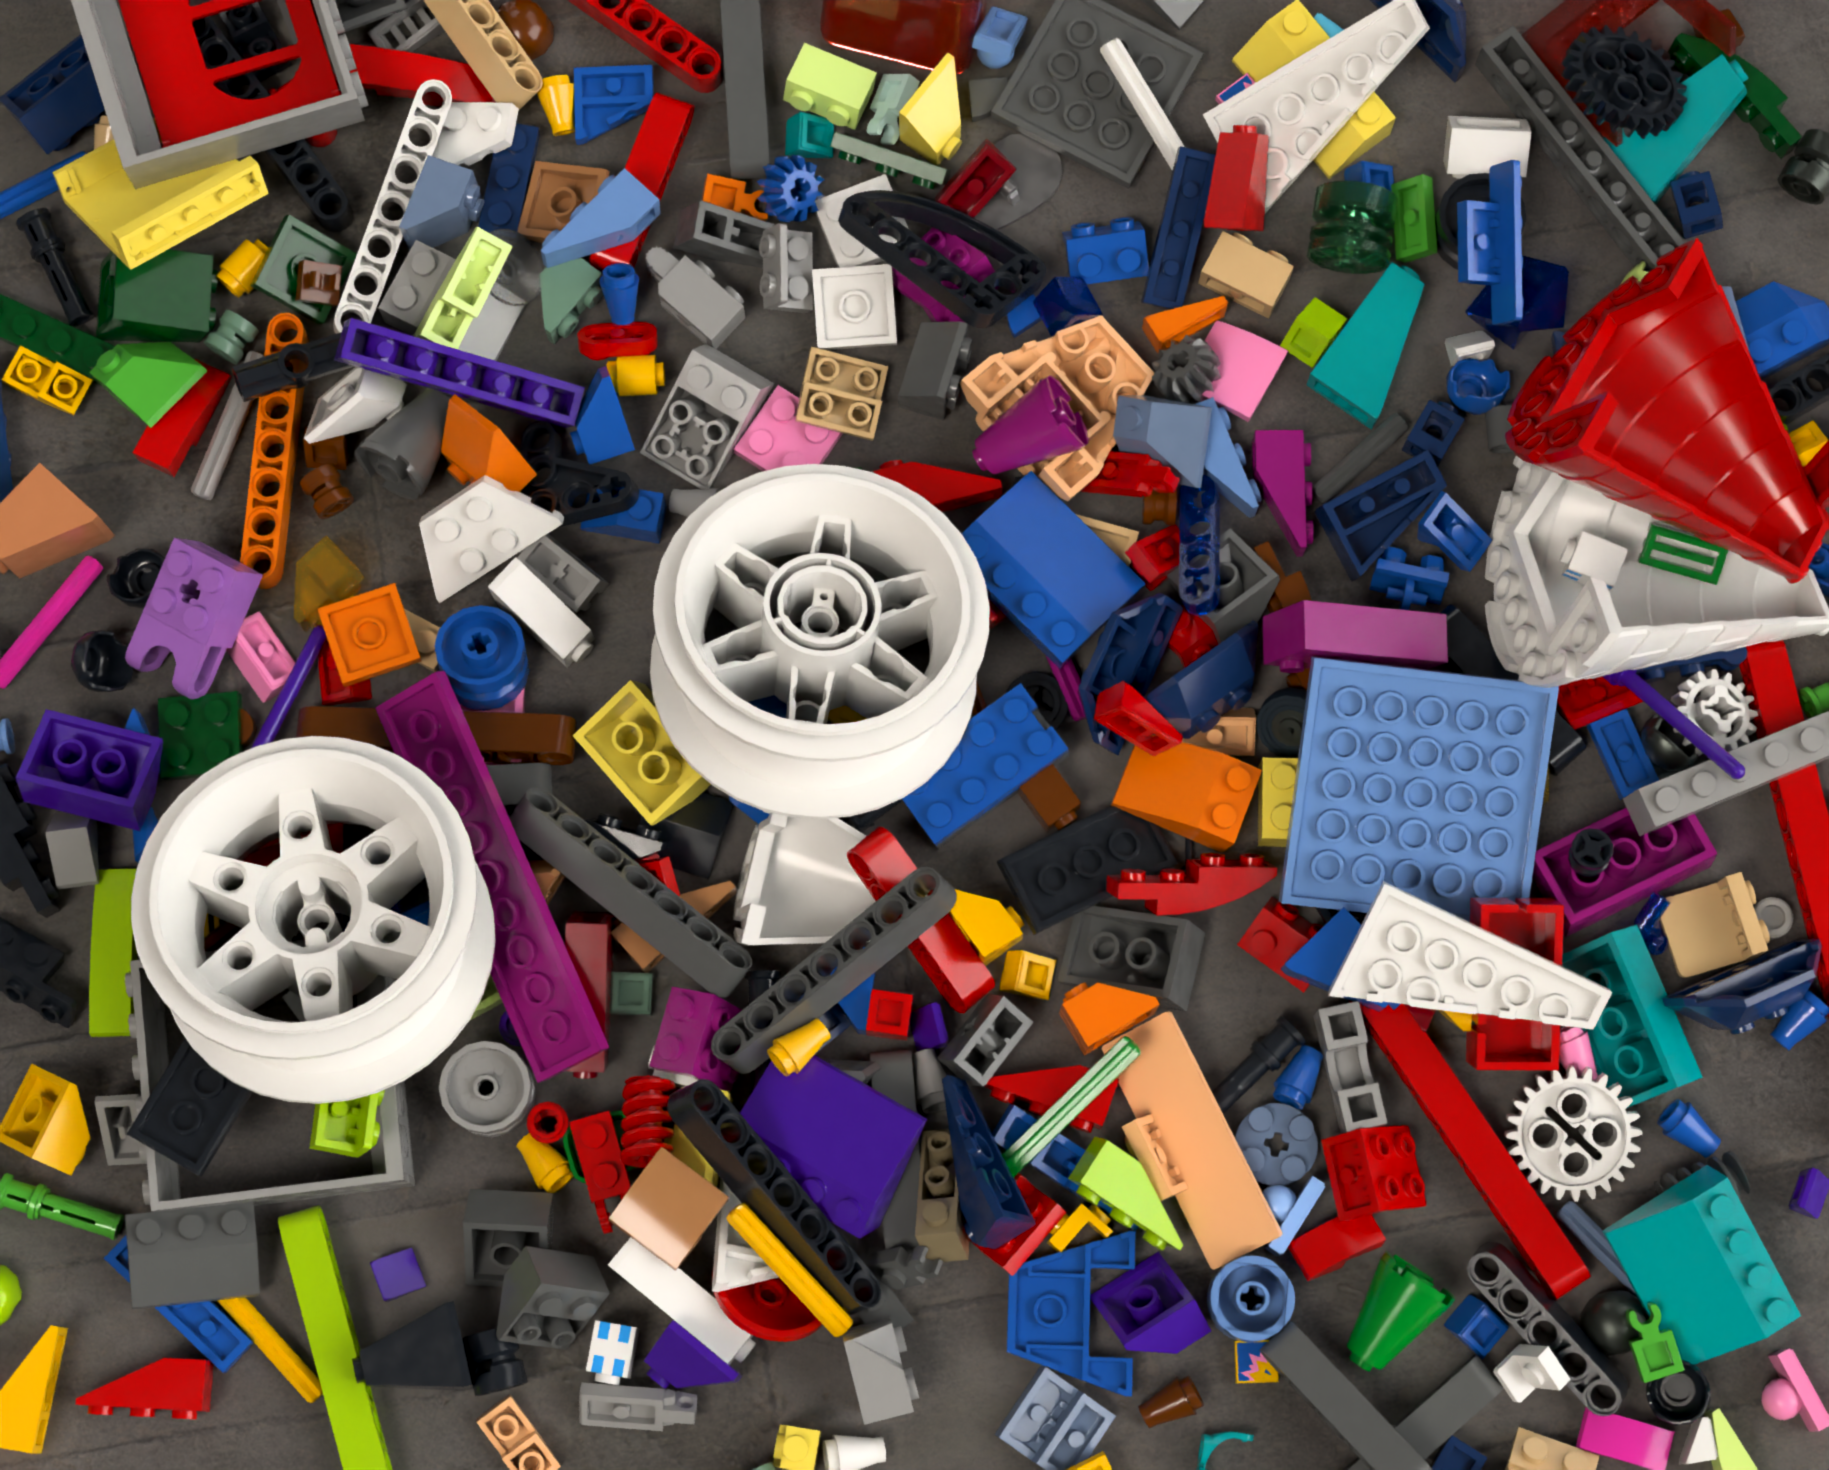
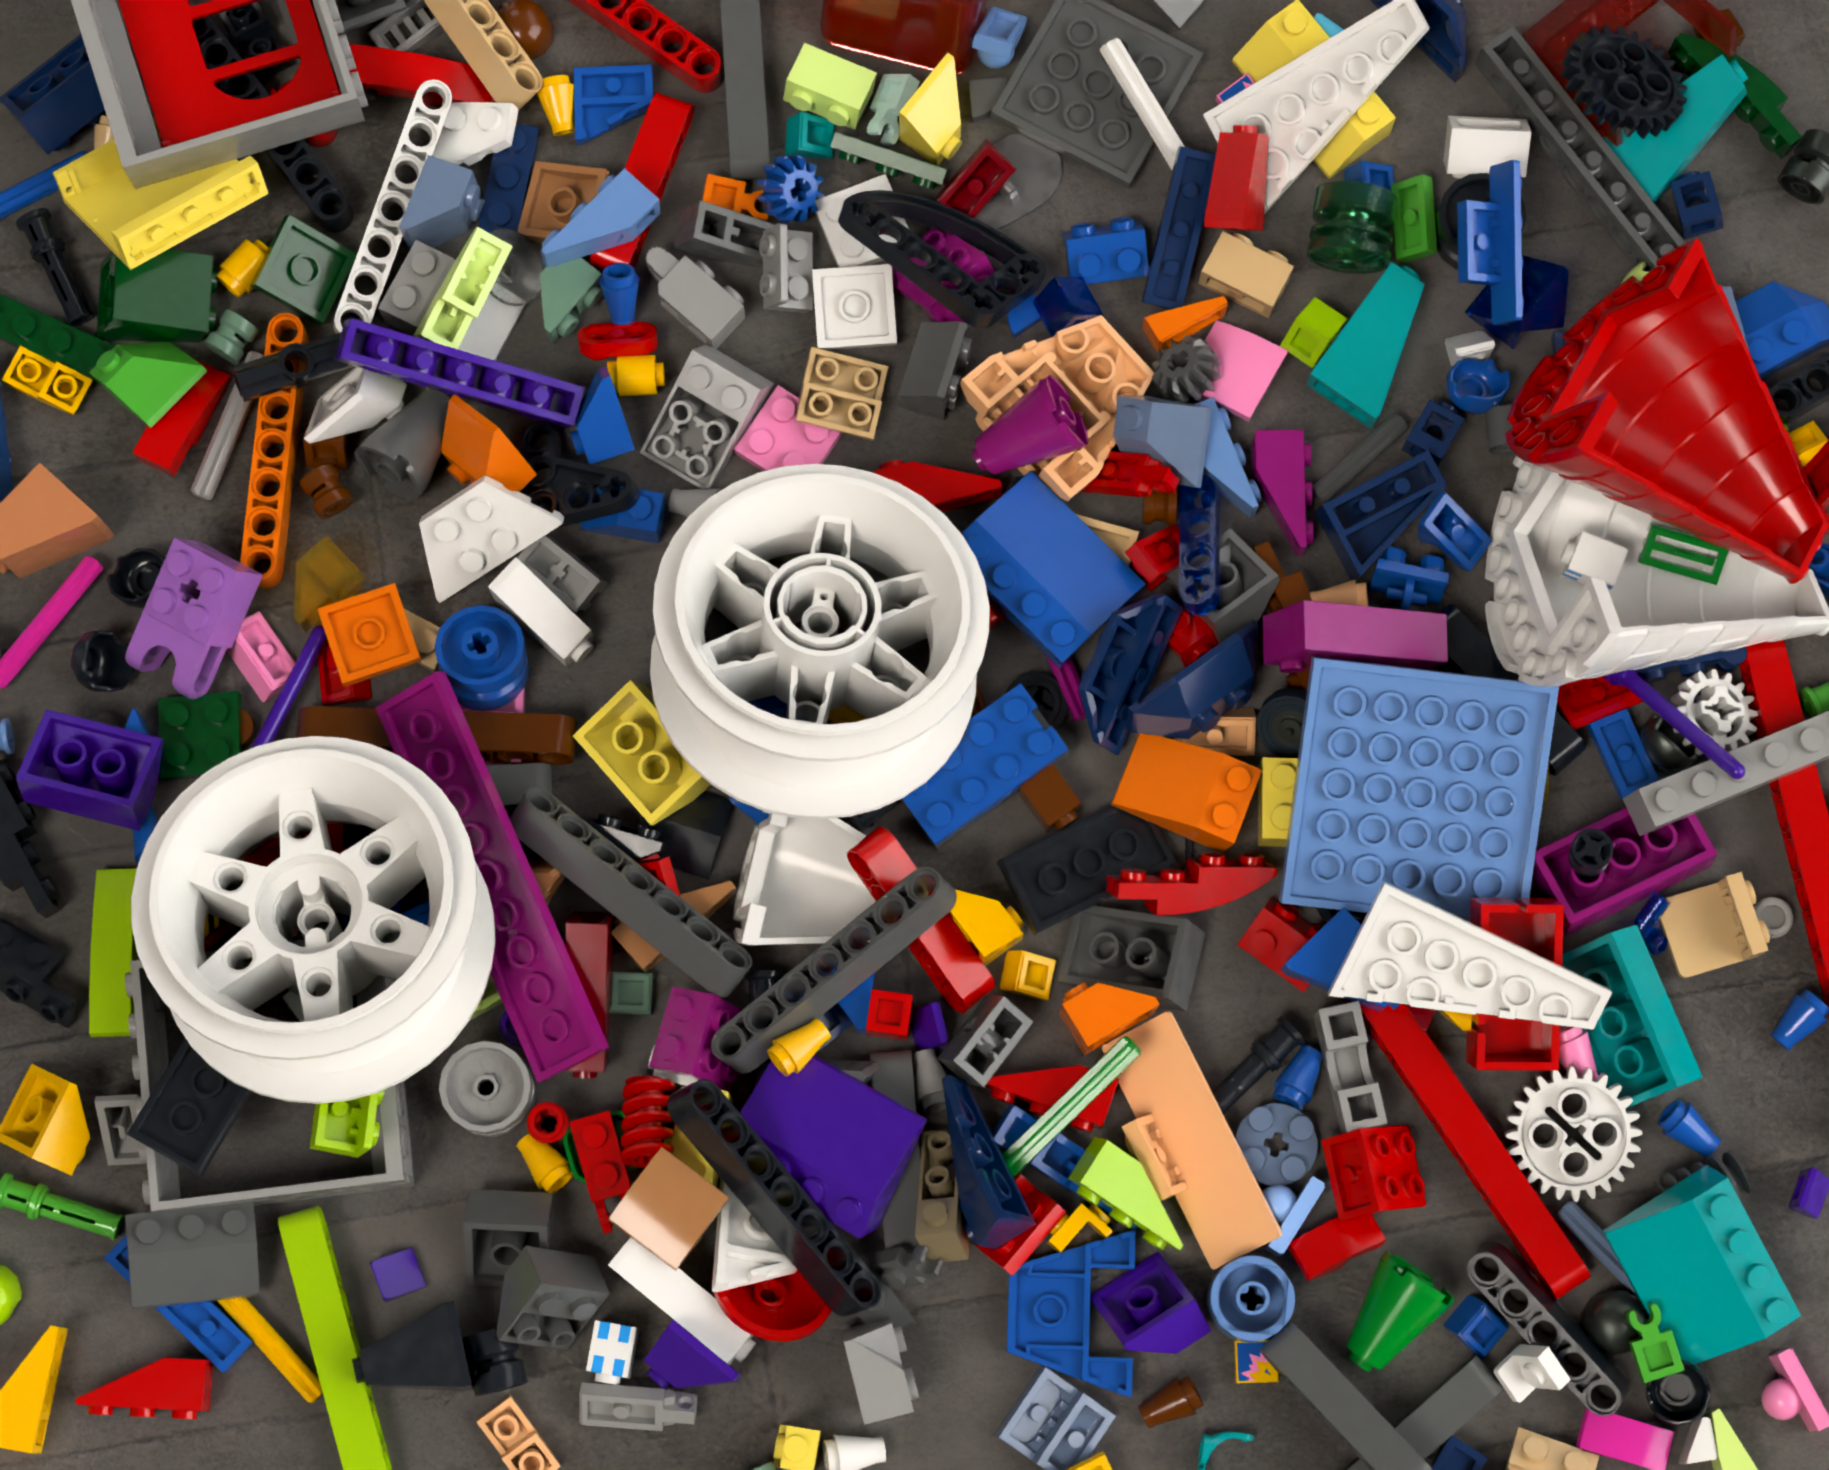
(73, 850): light grey slope -> none
(318, 283): reddish brown tile -> none
(789, 1270): yellow axle -> none
(1135, 719): red slope -> none
(1345, 593): none -> light nougat cone
(1751, 989): dark blue wedge -> none

